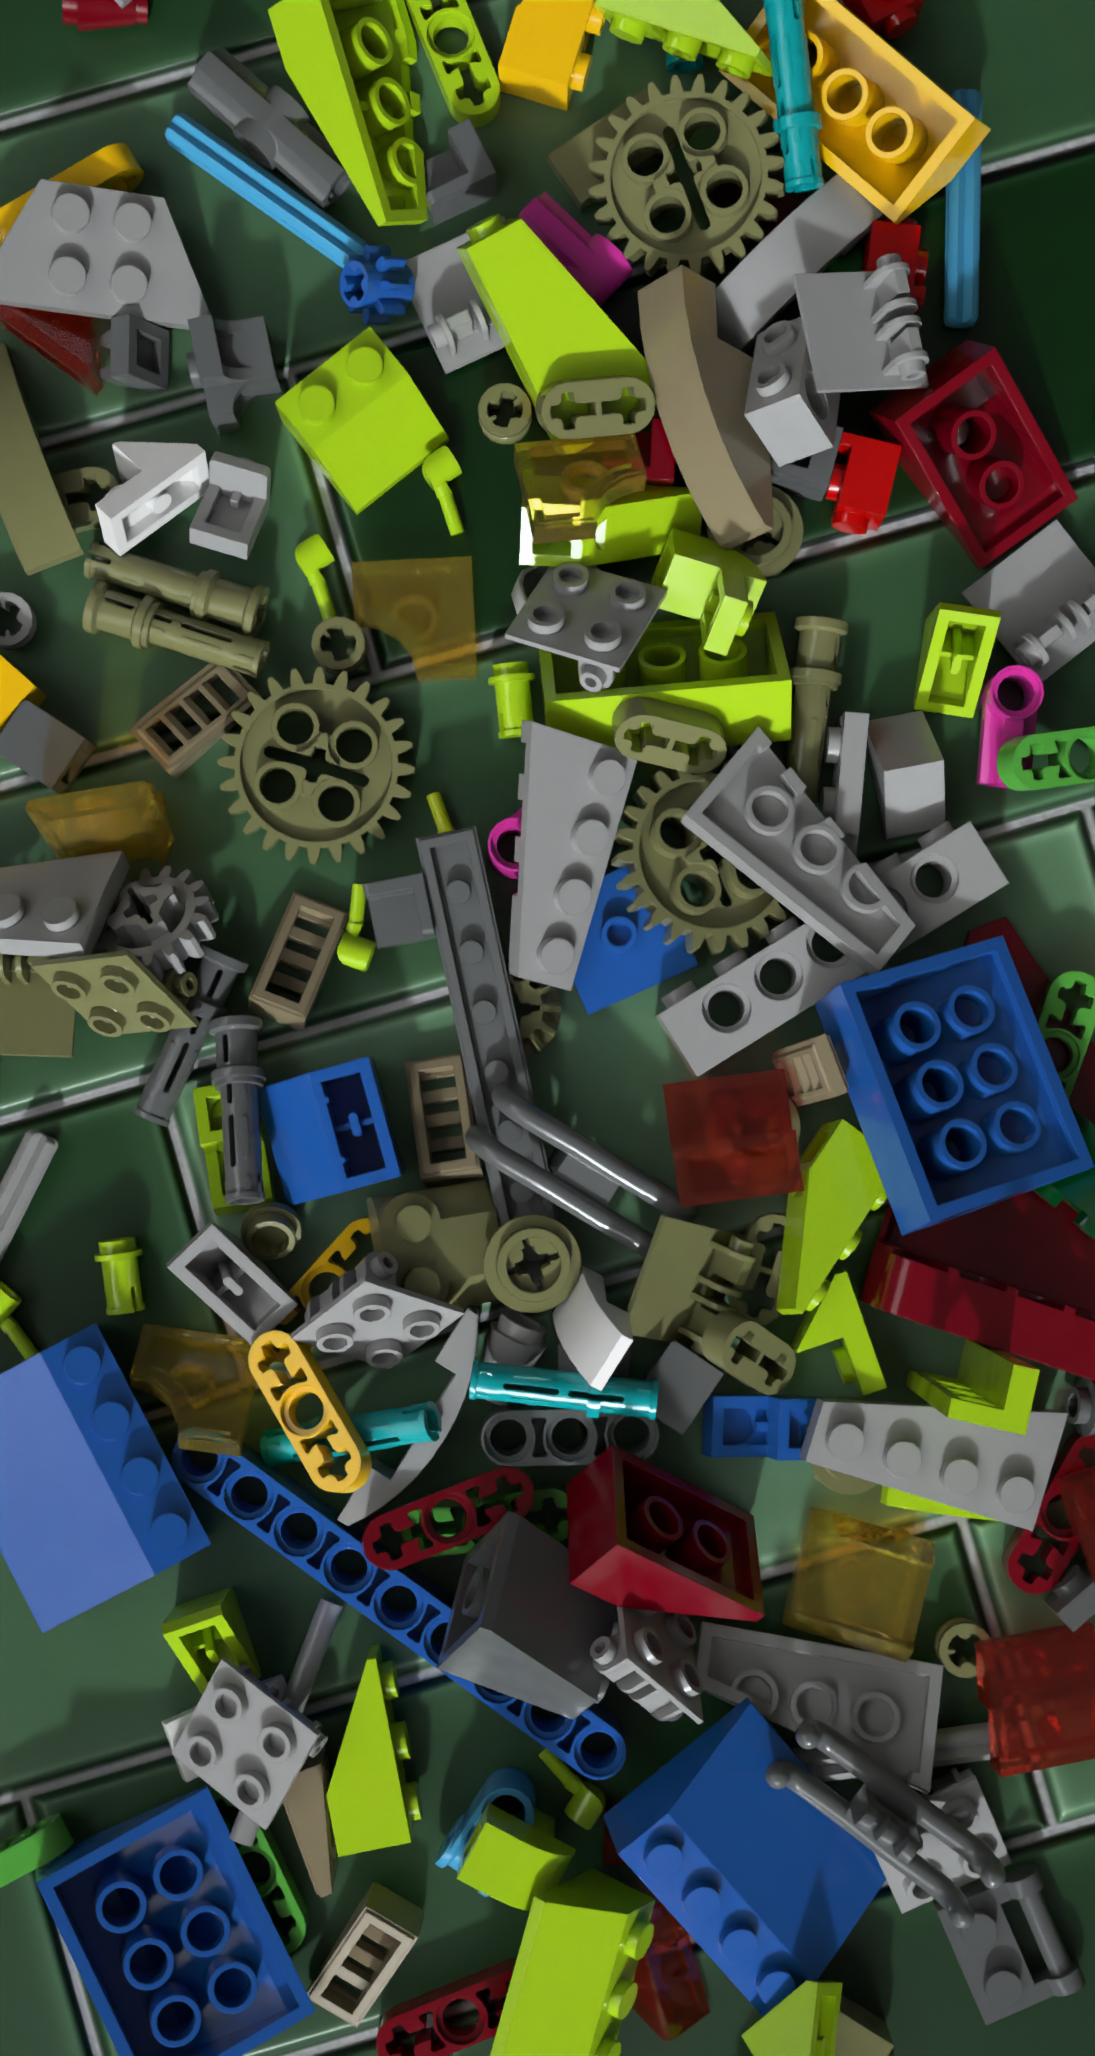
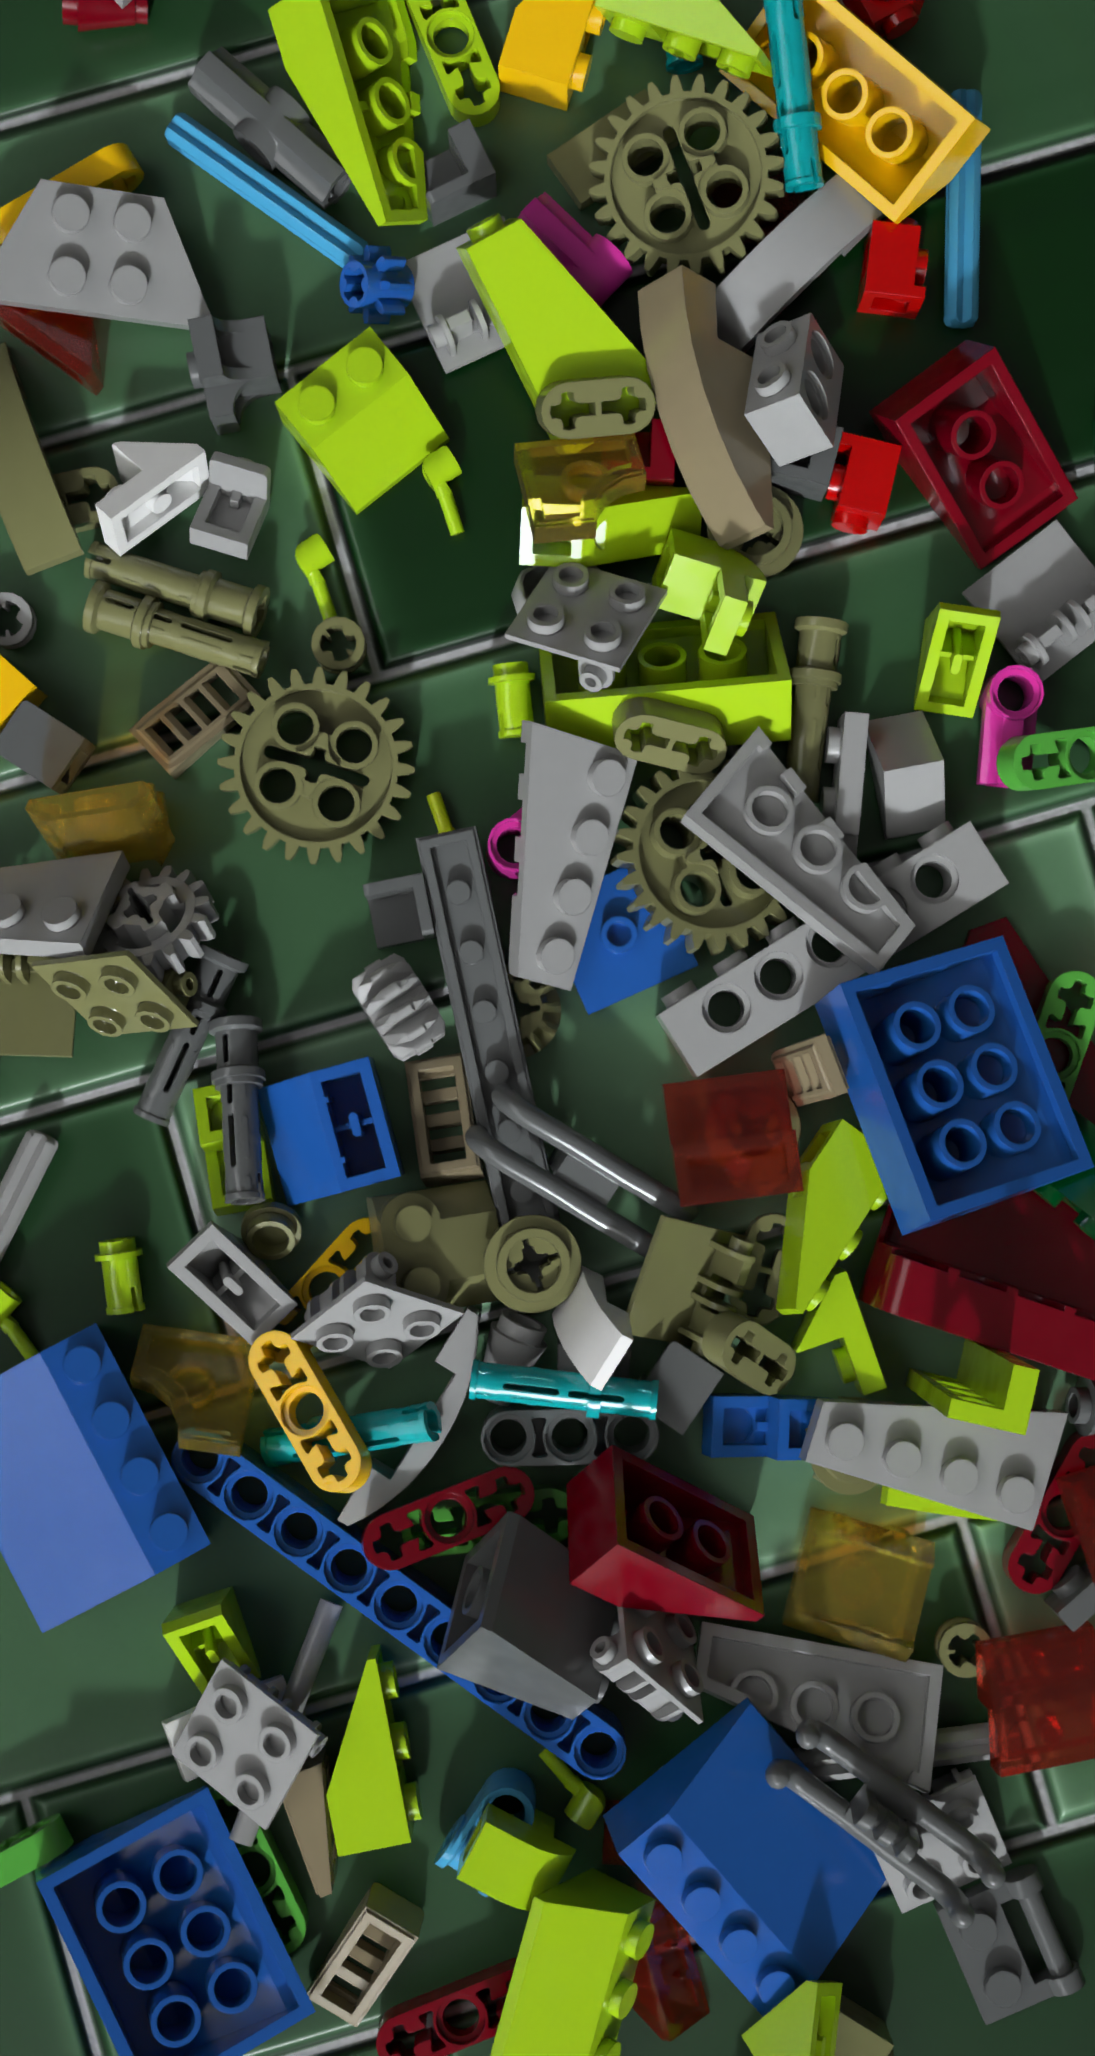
(136, 354): dark grey tile -> none
(281, 1009): dark tan slope -> none
(353, 949): lime hand -> none
(398, 1007): none -> light grey gear
(425, 608): clear yellow tile -> none
(492, 400): olive bush -> none
(862, 329): light grey hinge -> none

